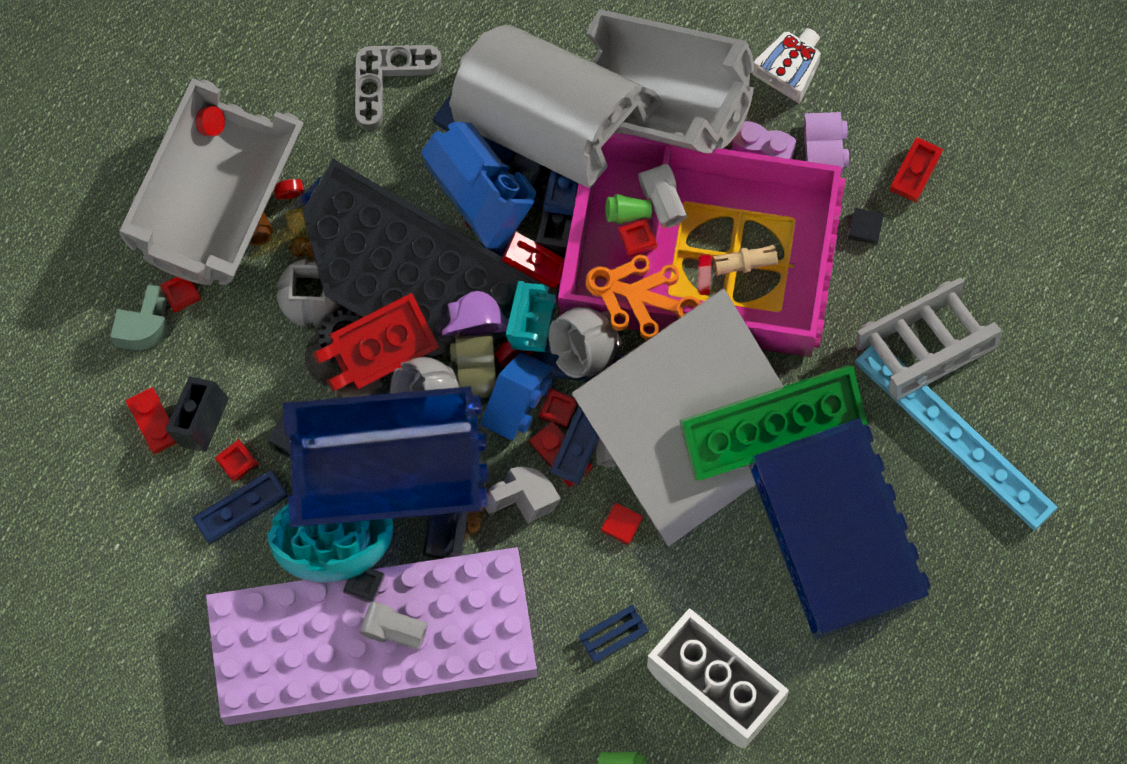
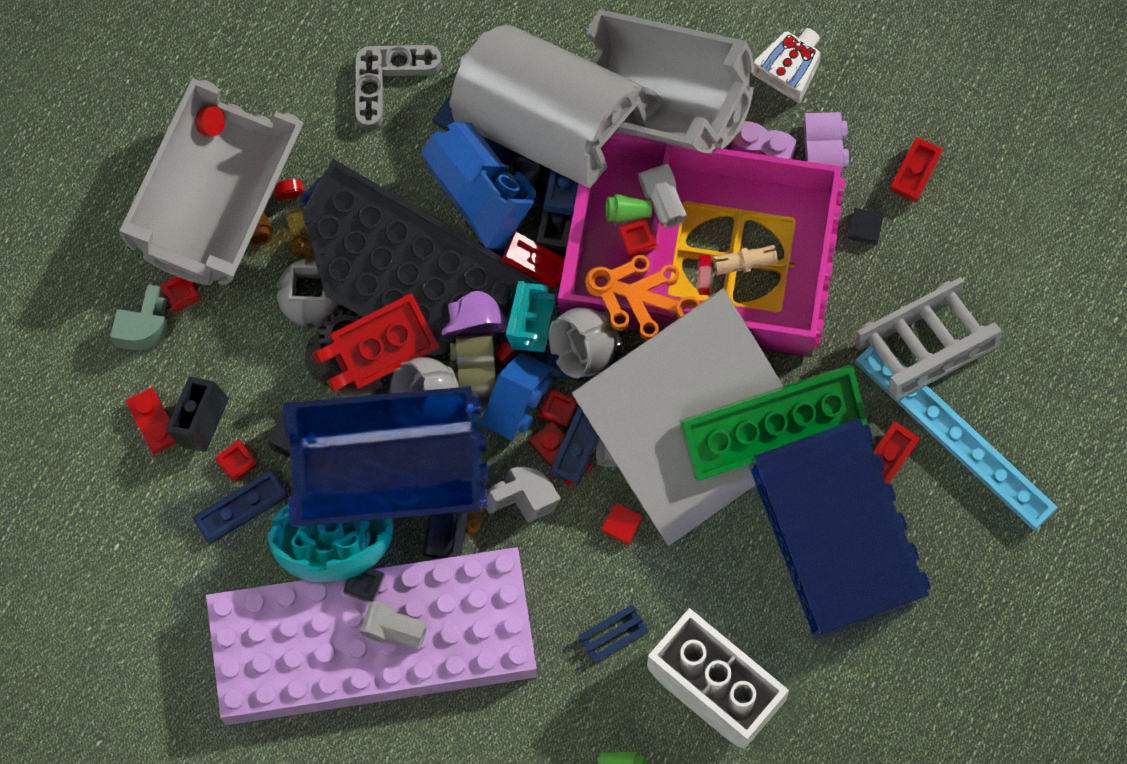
(895, 449): none -> red plate

